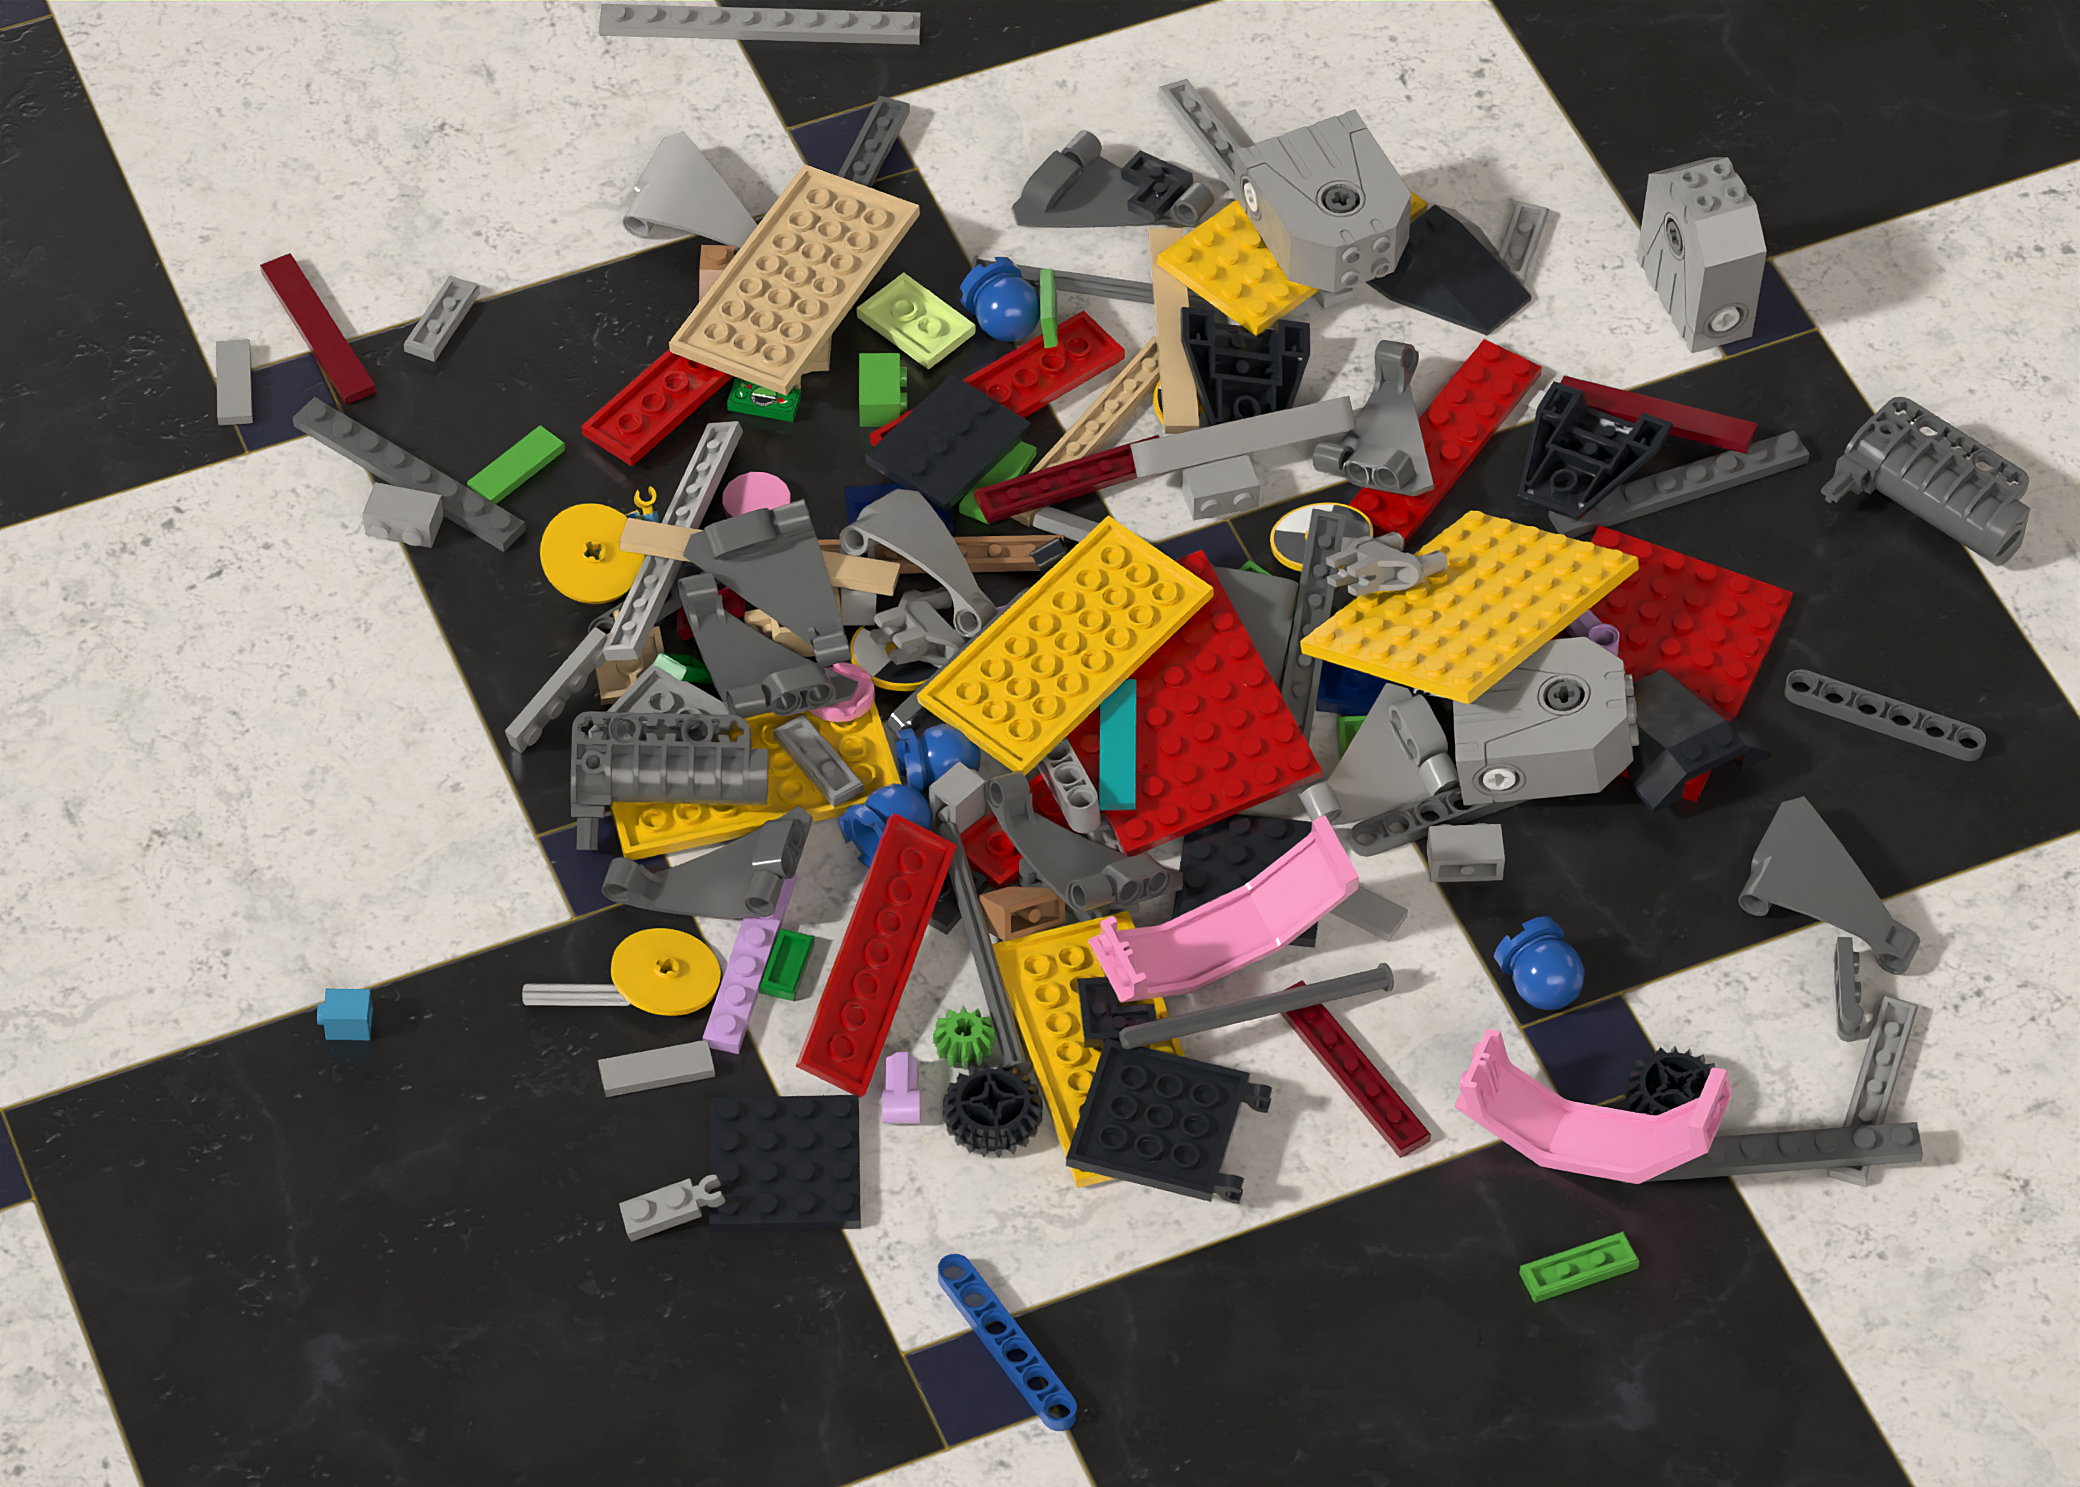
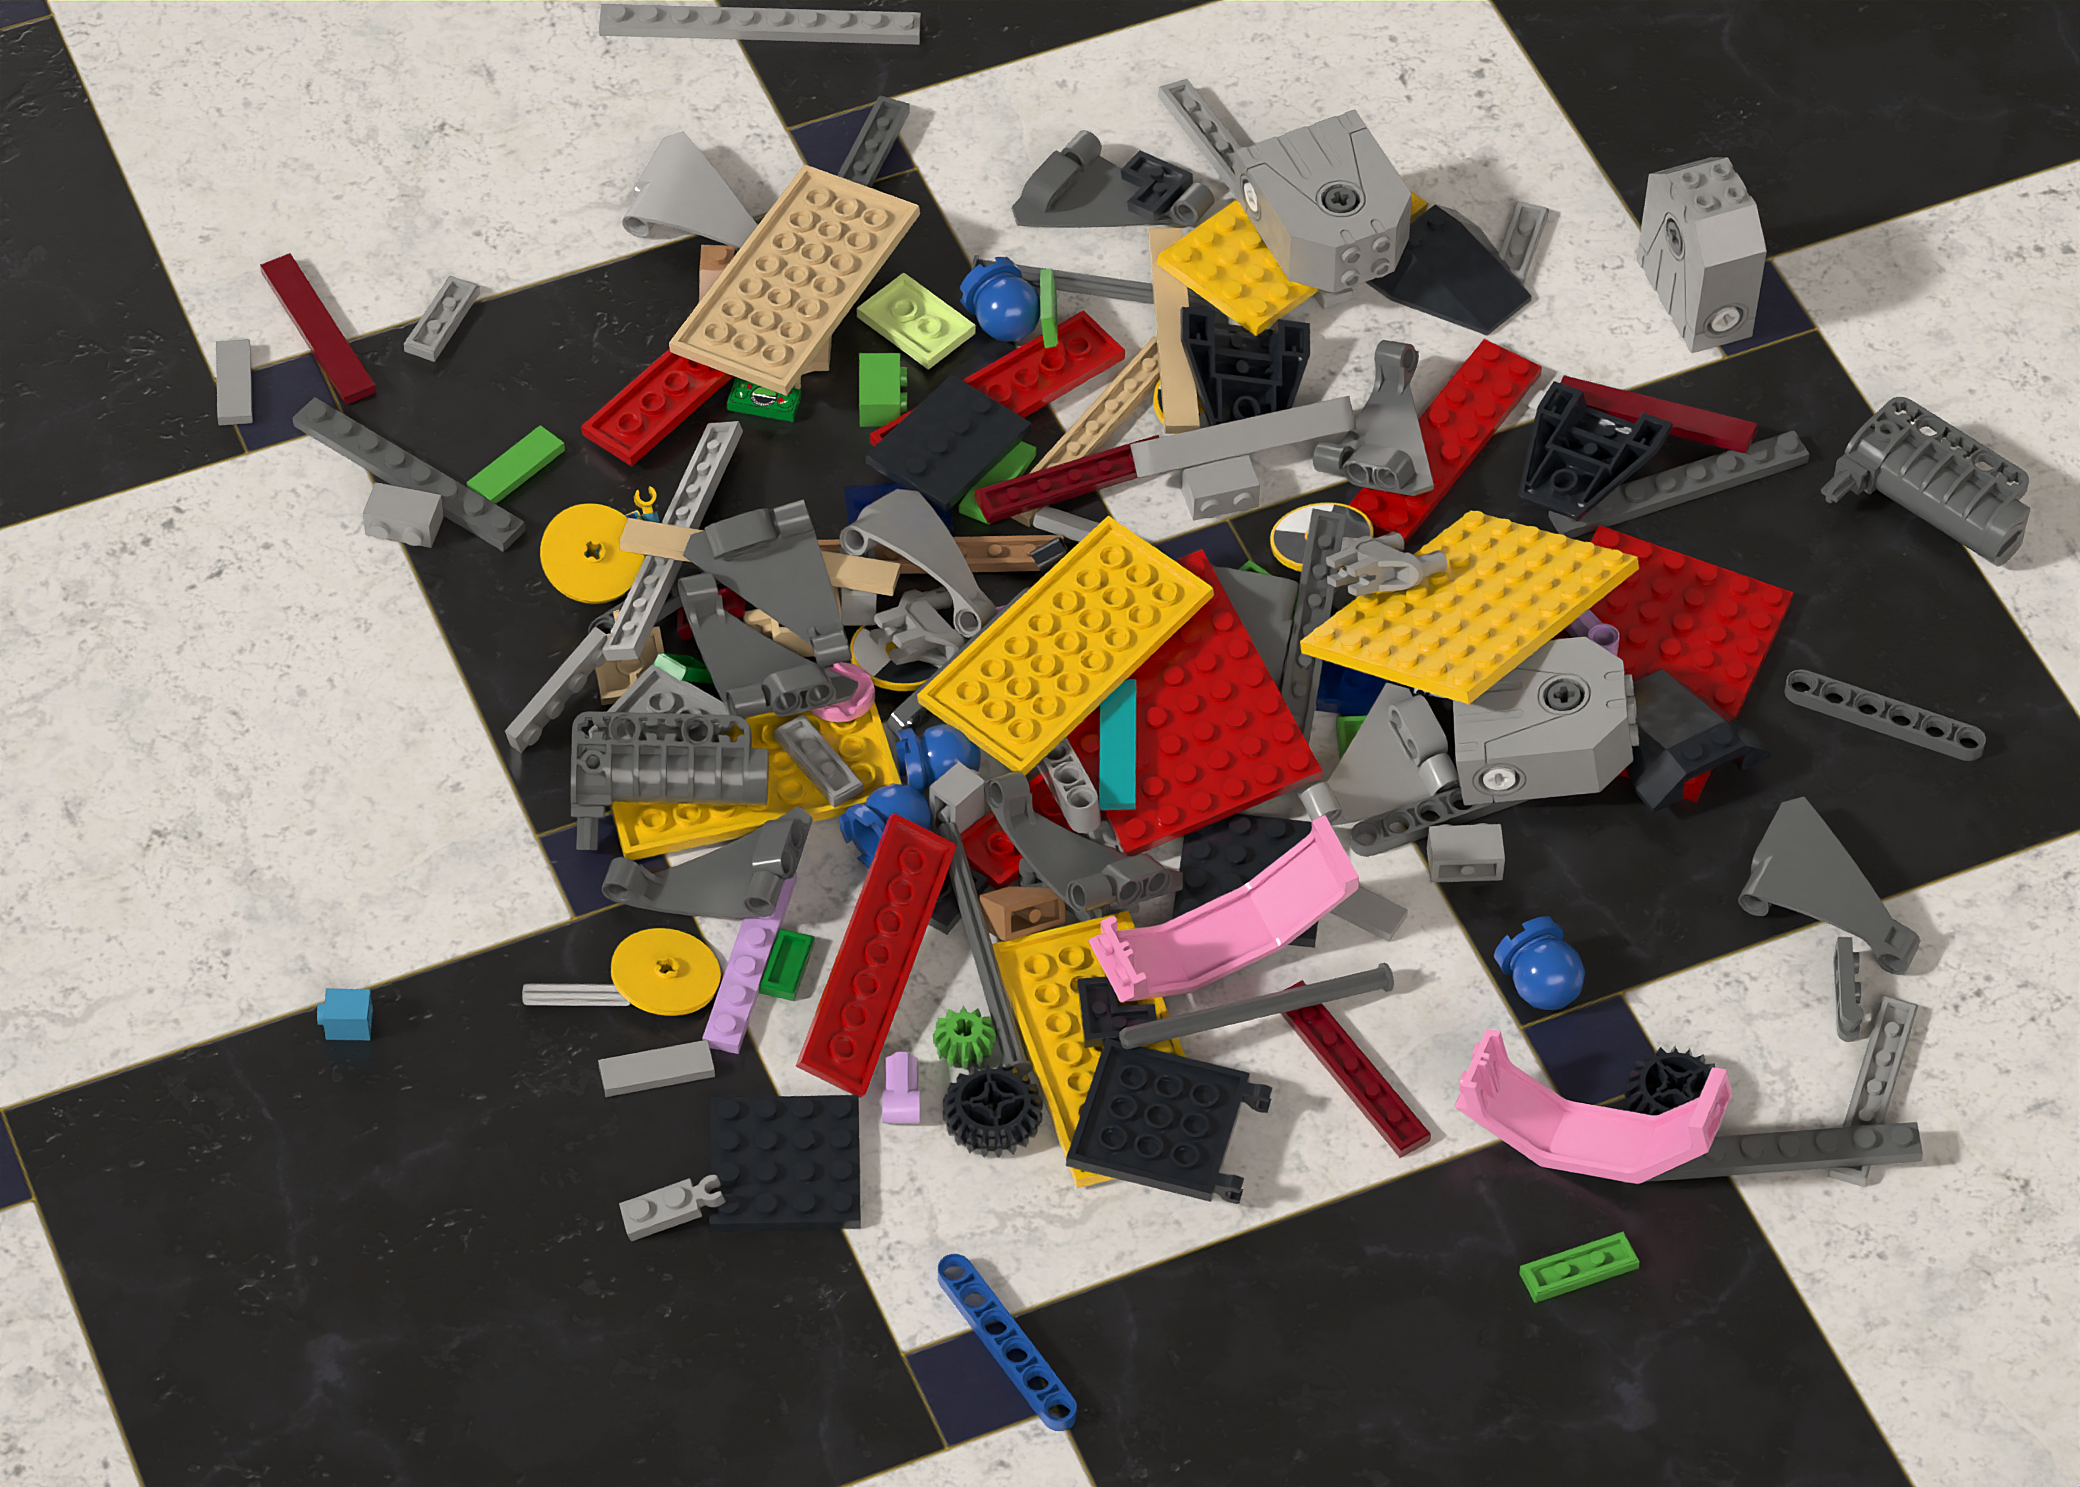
(754, 492): bright pink tile -> none

